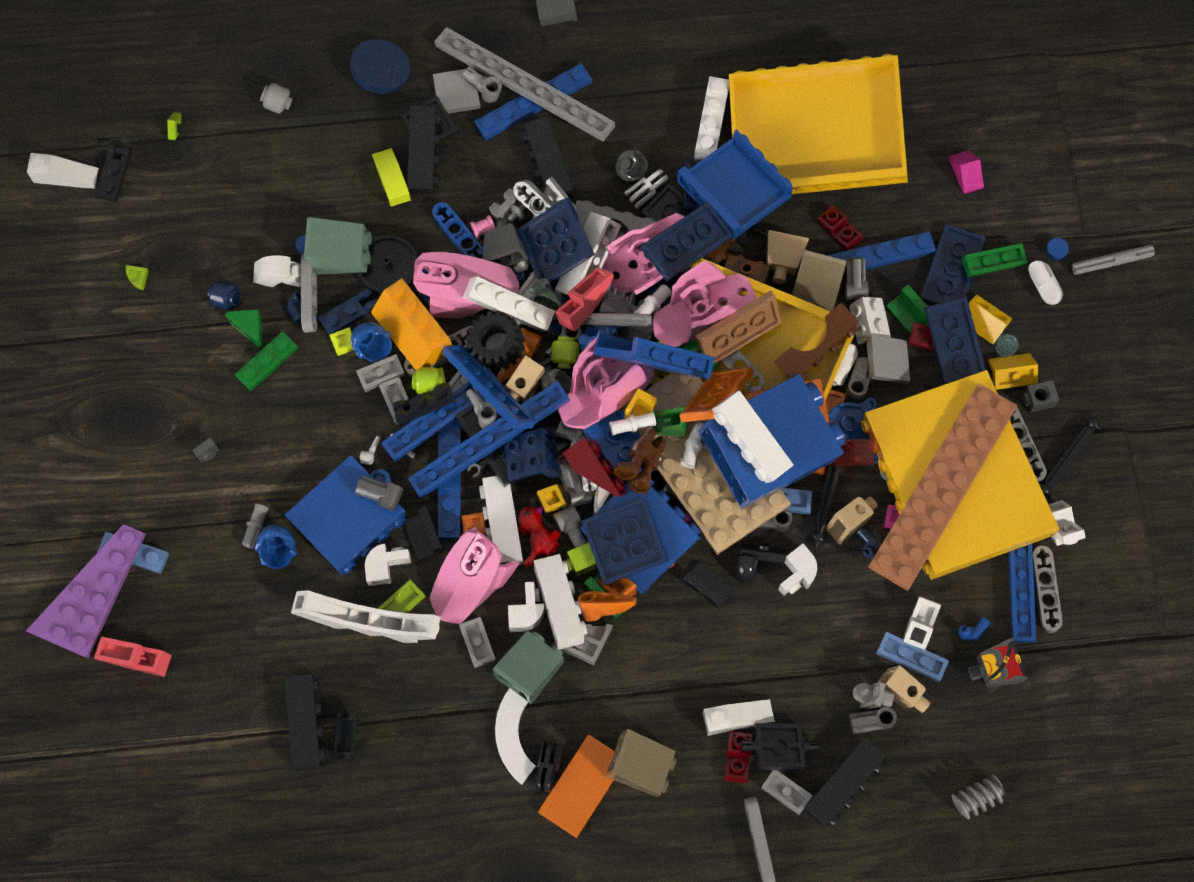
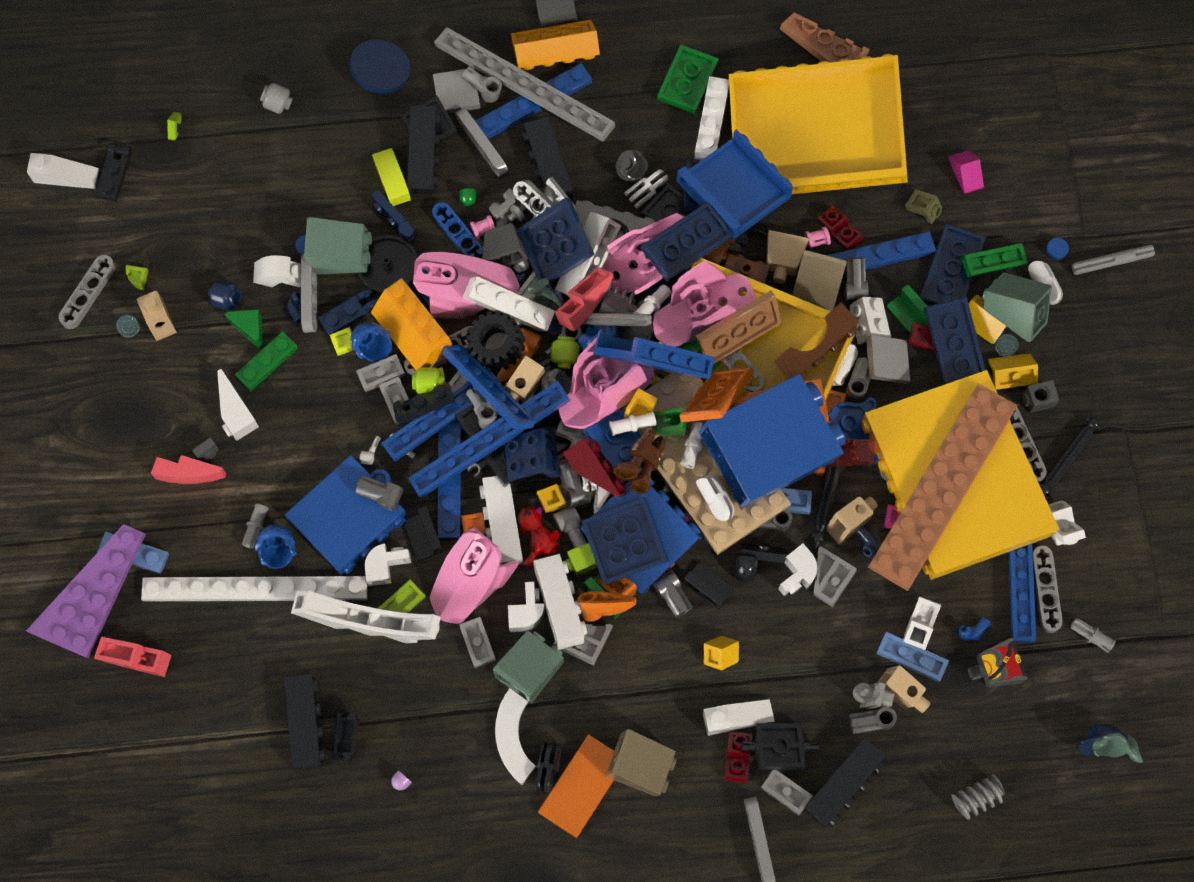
(83, 290): none -> light grey beam
(127, 326): none -> clear light blue tile
(154, 312): none -> tan torso
(186, 471): none -> coral slope
(233, 411): none -> white slope
(251, 588): none -> white plate
(393, 218): none -> dark blue hinge
(400, 781): none -> lavender hinge
(467, 196): none -> green hinge
(481, 142): none -> light grey beam
(555, 44): none -> light orange slope
(670, 589): none -> flat silver piece
(687, 79): none -> green plate
(716, 497): none -> white arm
(721, 652): none -> yellow panel
(752, 437): white brick -> none
(818, 238): none -> bright pink bush
(821, 42): none -> nougat wing
(831, 576): none -> light grey wing
(925, 205): none -> olive bracket
(1019, 304): none -> sand green slope
(1093, 635): none -> light grey axle
(1110, 742): none -> sand green hair

